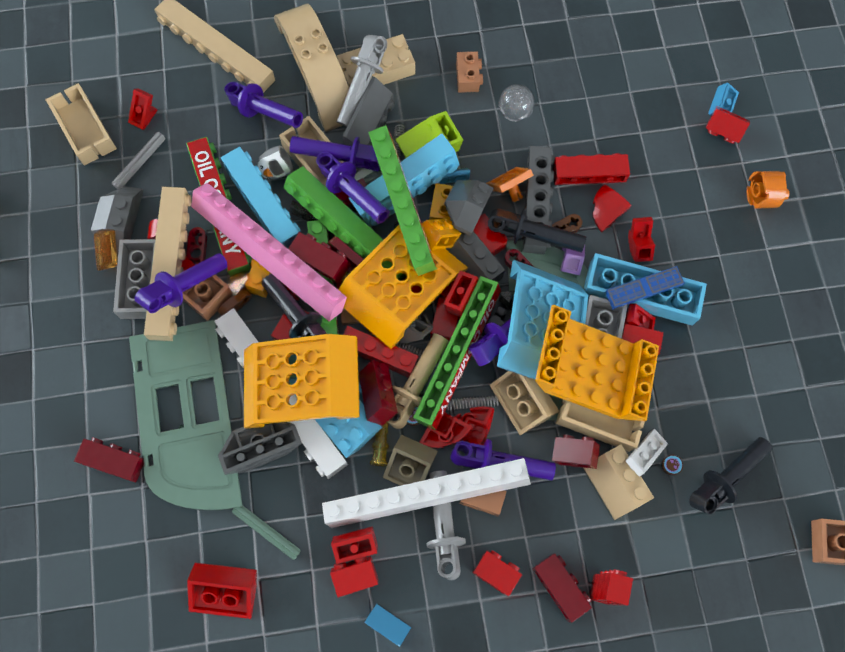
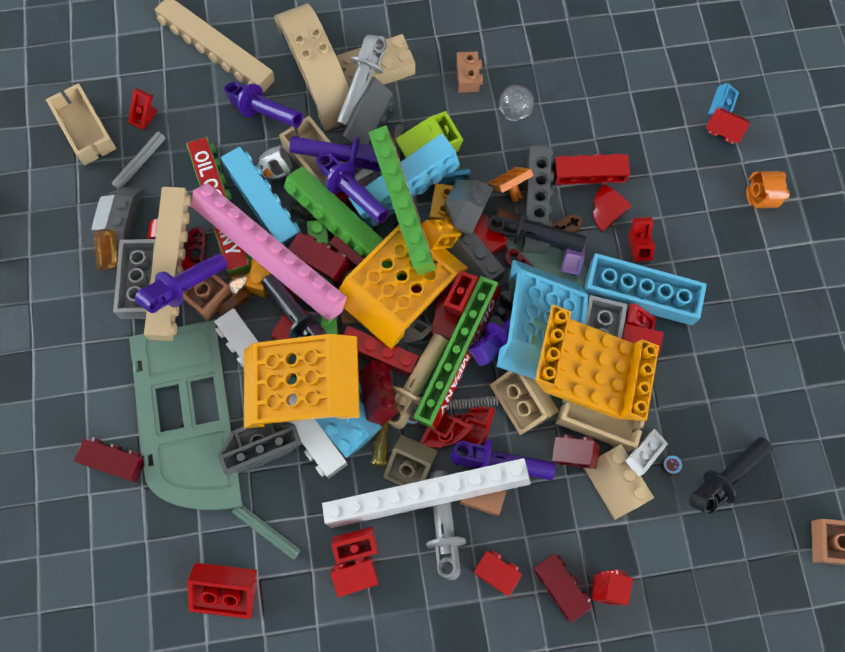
(387, 625): dark azure slope -> none
(644, 287): blue tile -> none

